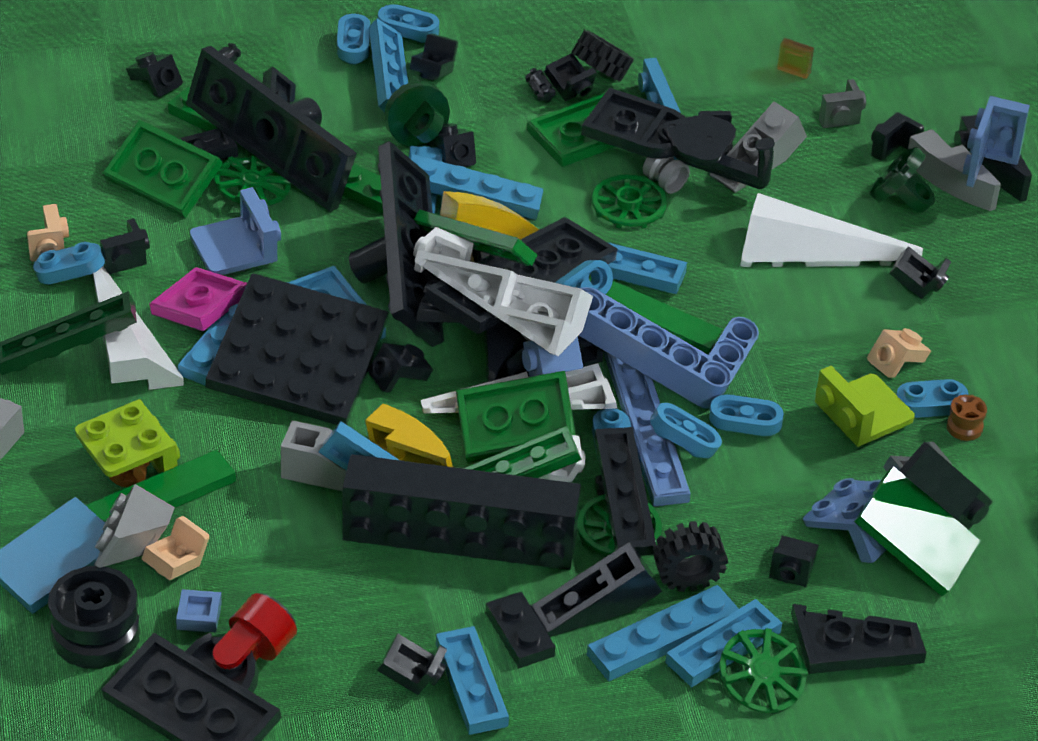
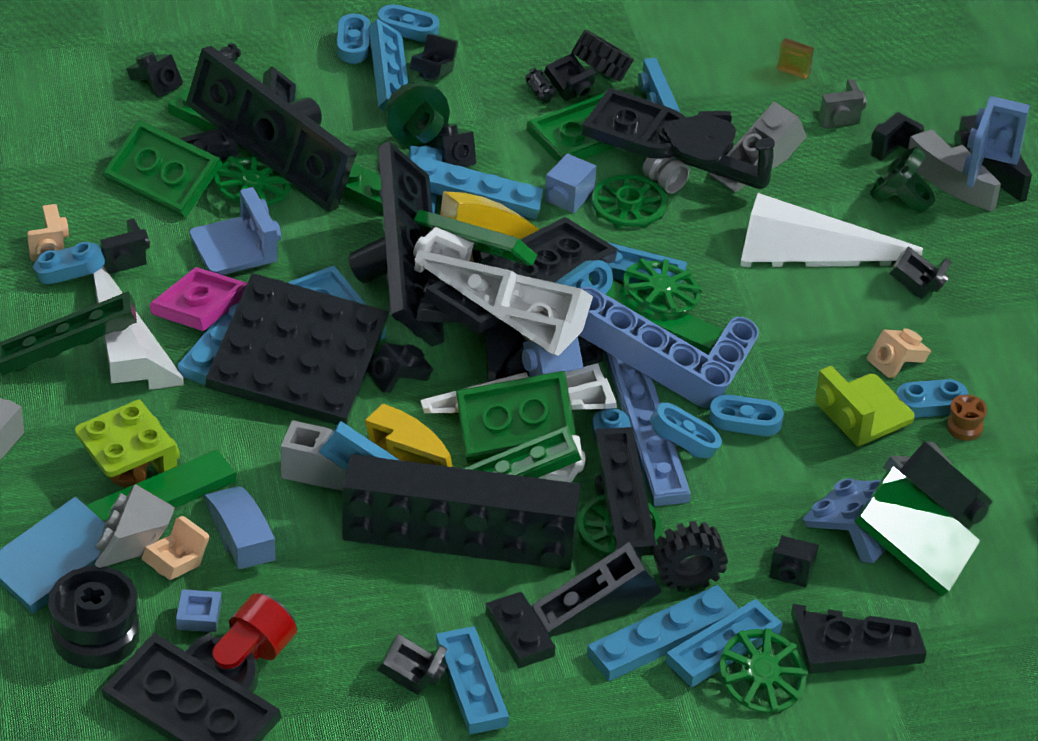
(241, 527): none -> medium blue slope
(570, 183): none -> medium blue brick
(661, 286): none -> green wheel

